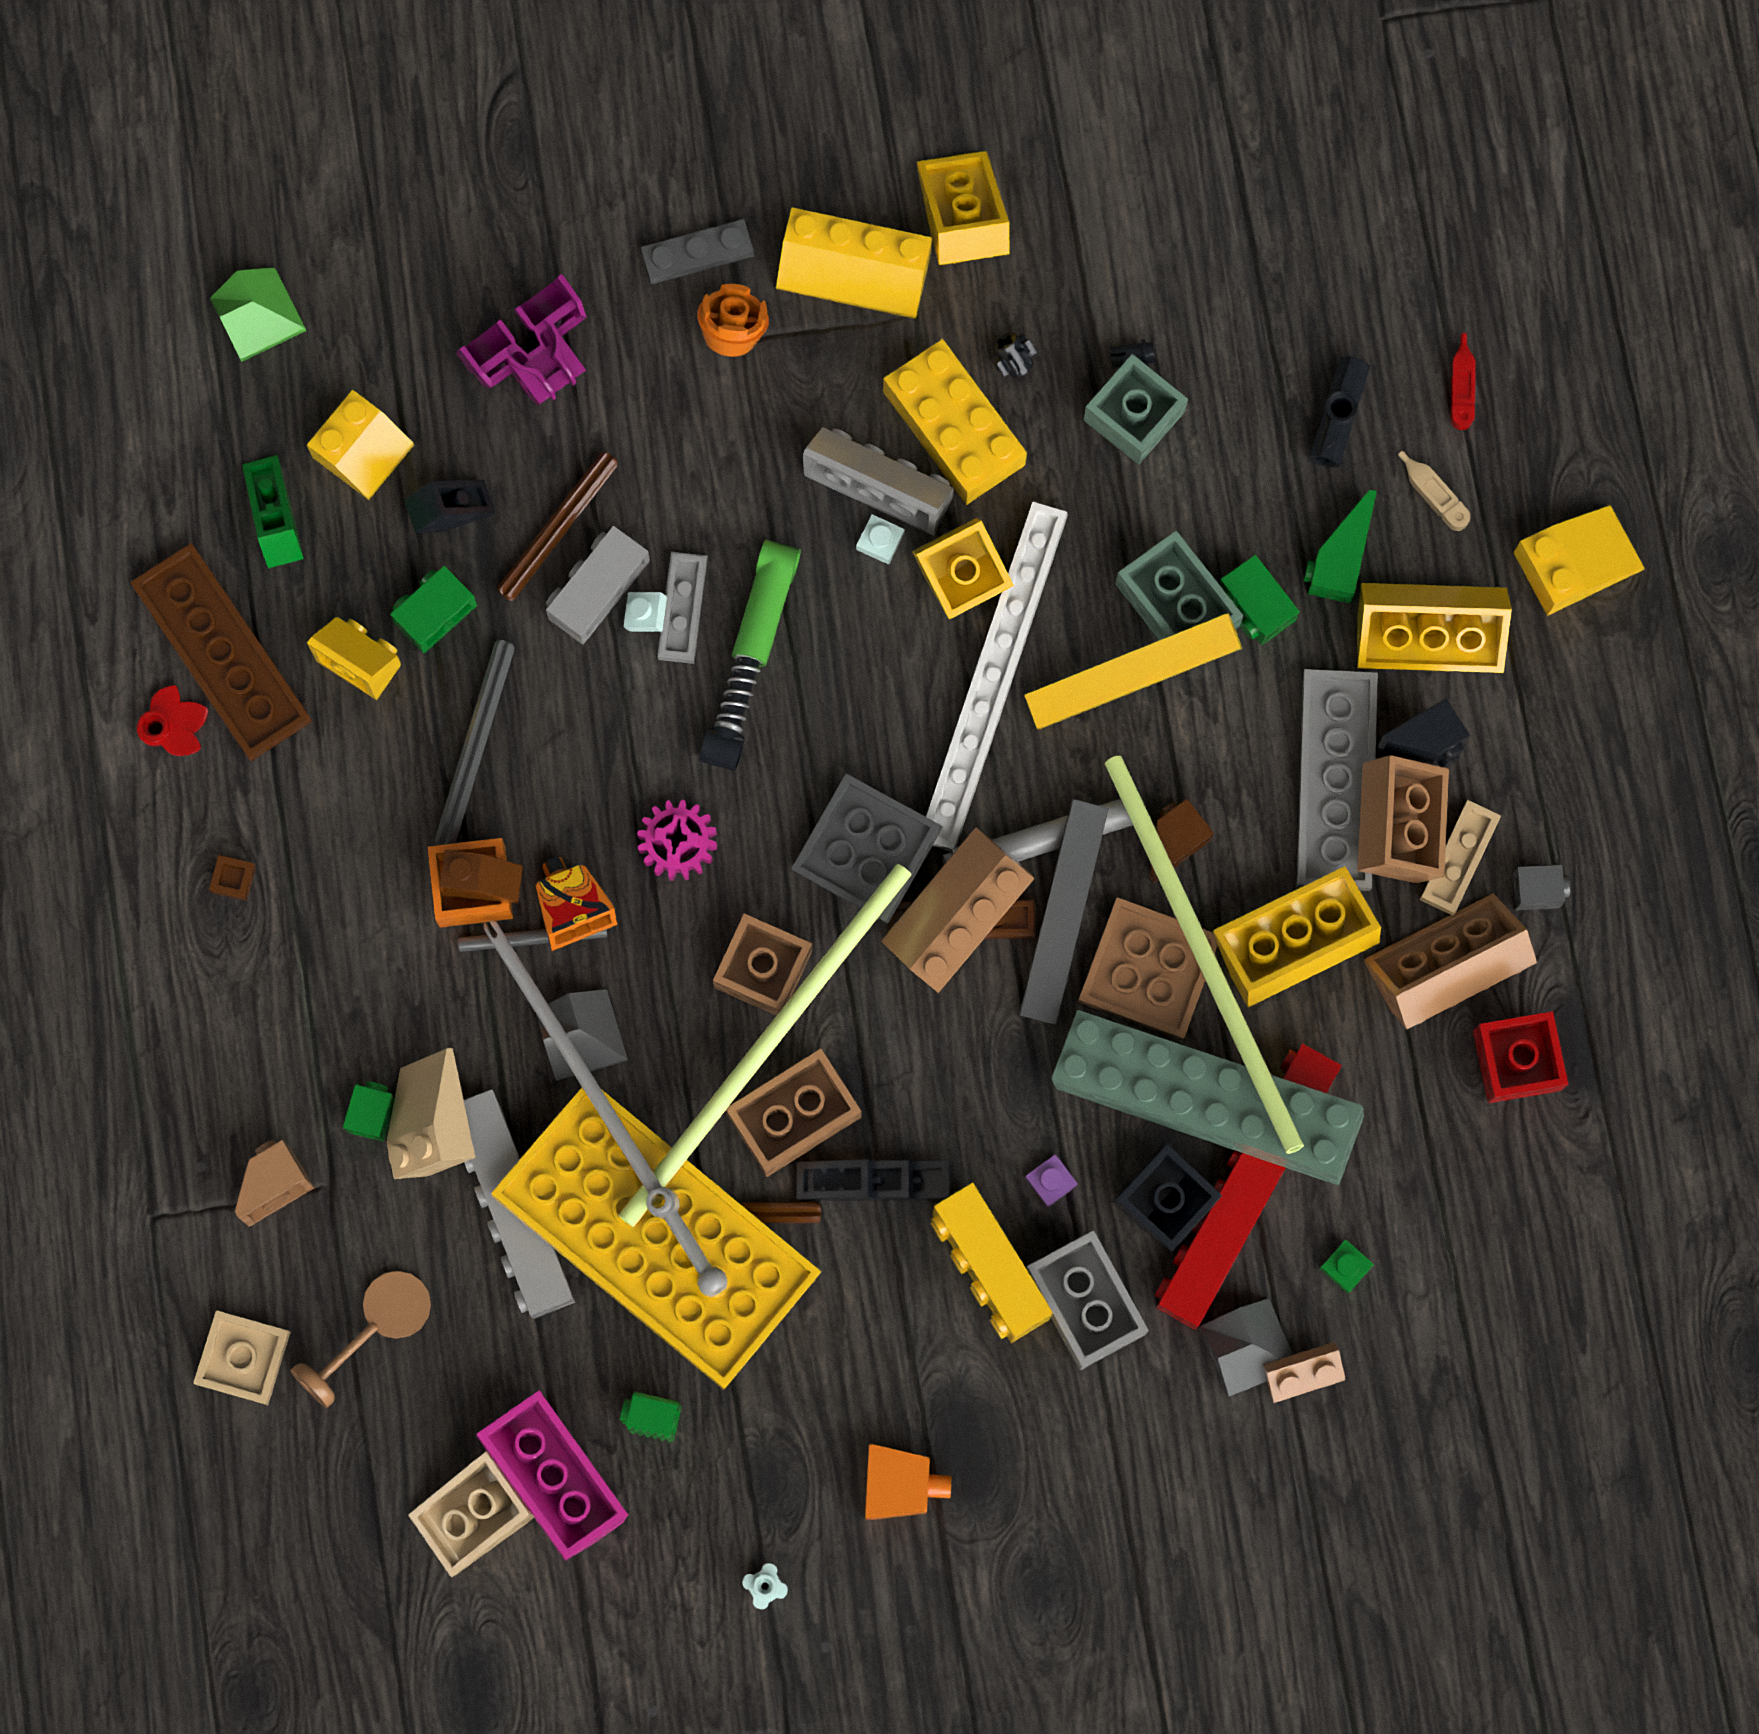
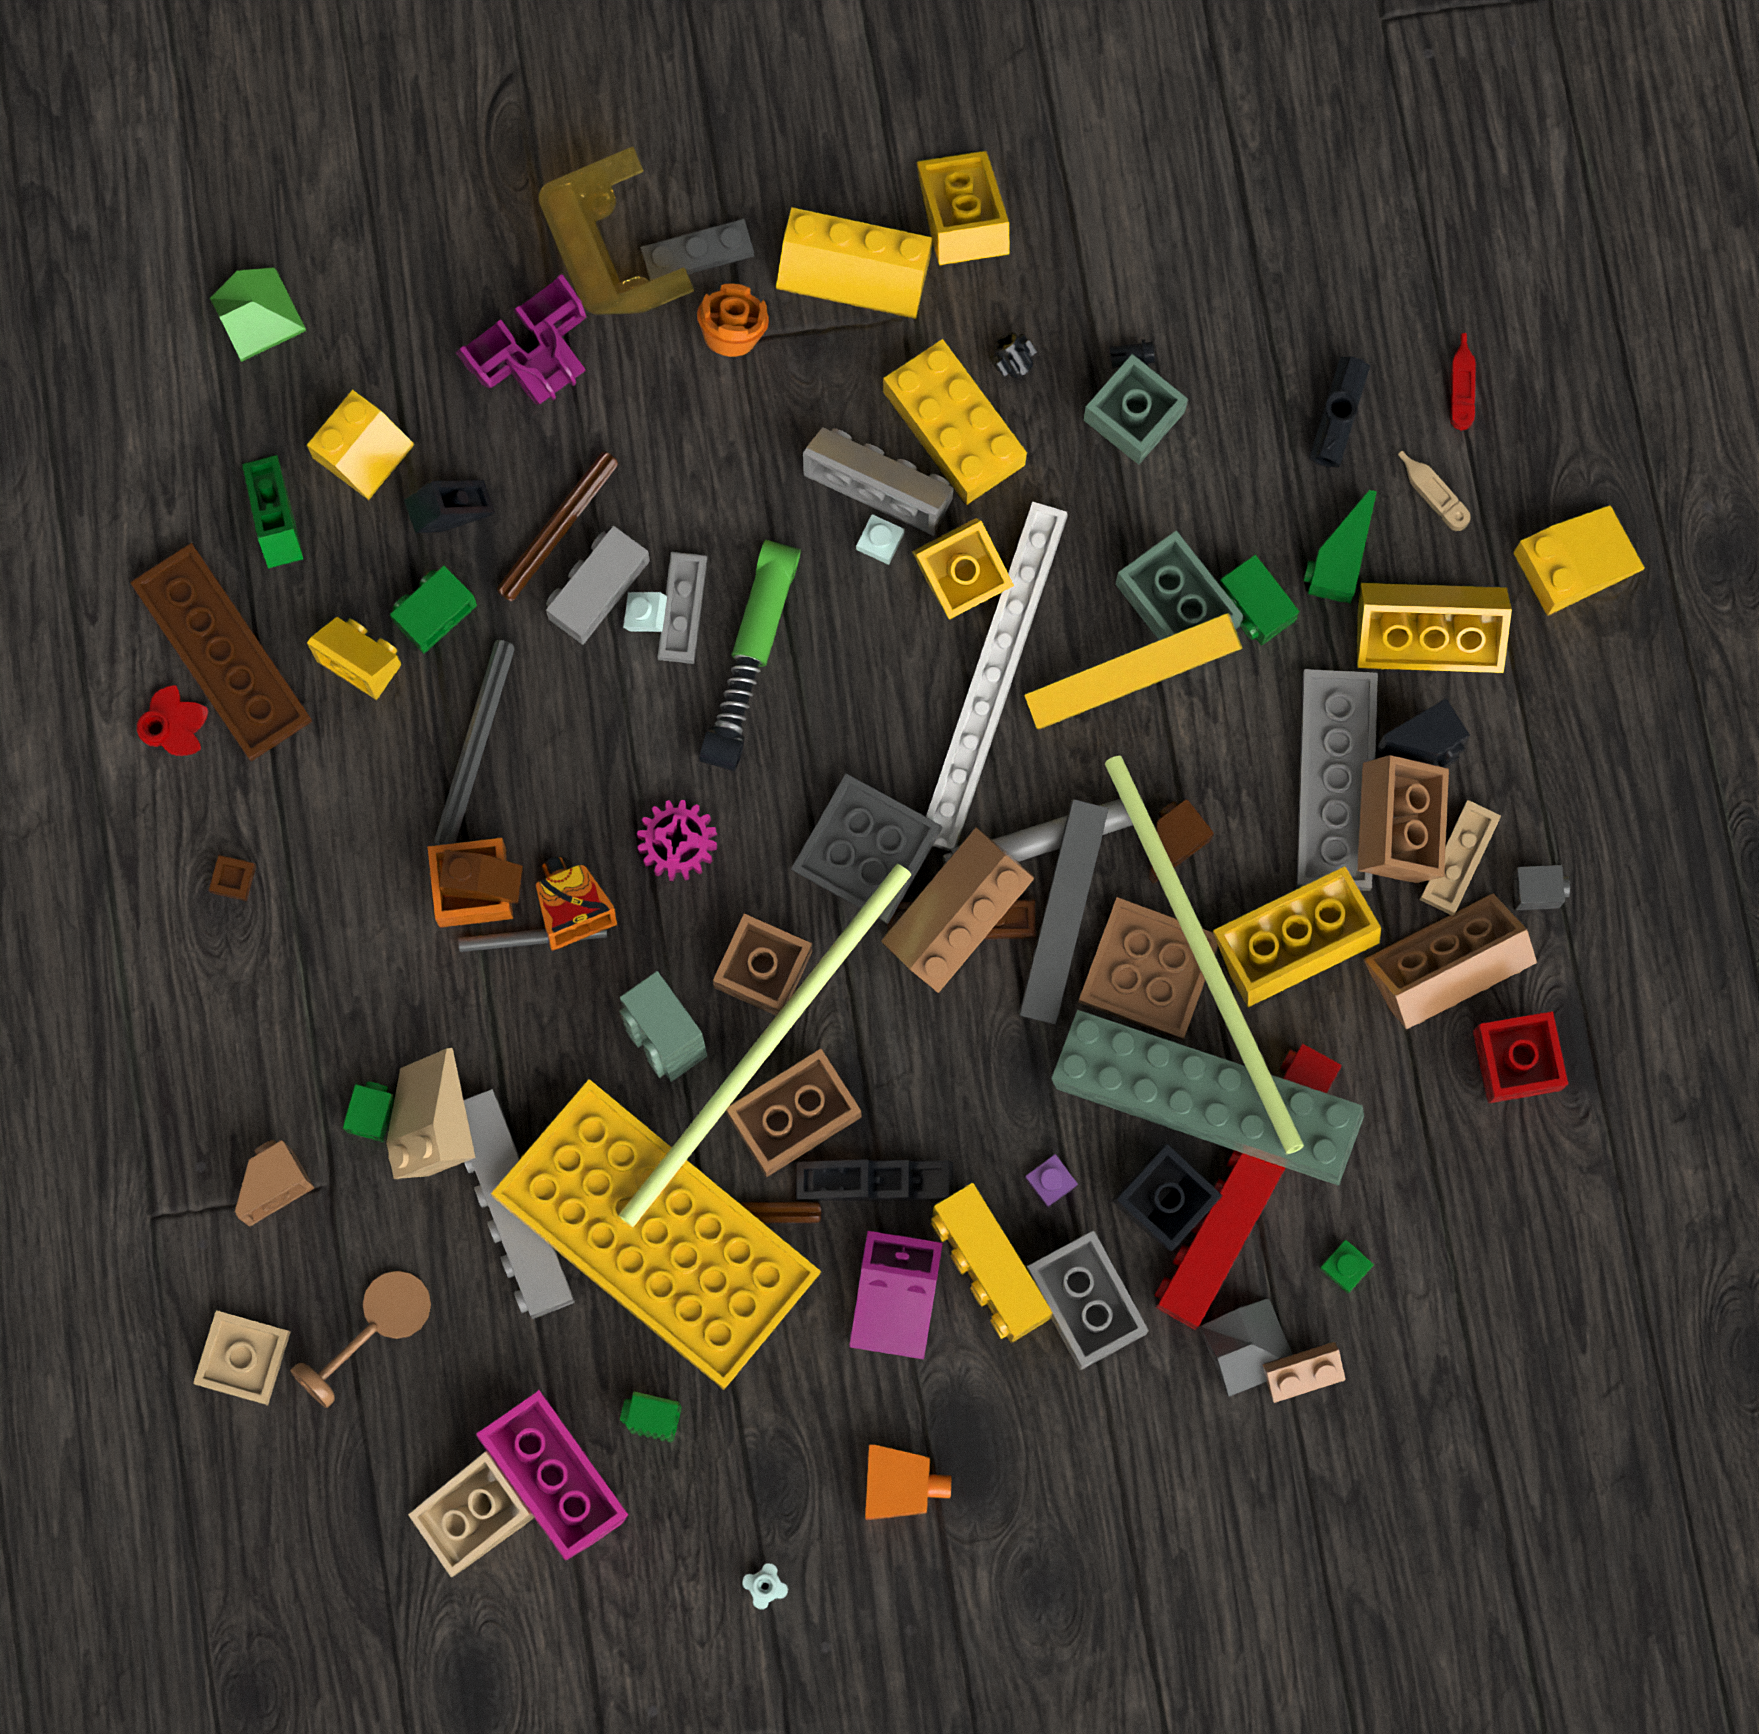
(571, 210): none -> clear yellow windscreen
(590, 1027): dark grey slope -> none
(663, 1027): none -> sand green brick
(710, 1279): light grey bar -> none
(895, 1295): none -> magenta slope

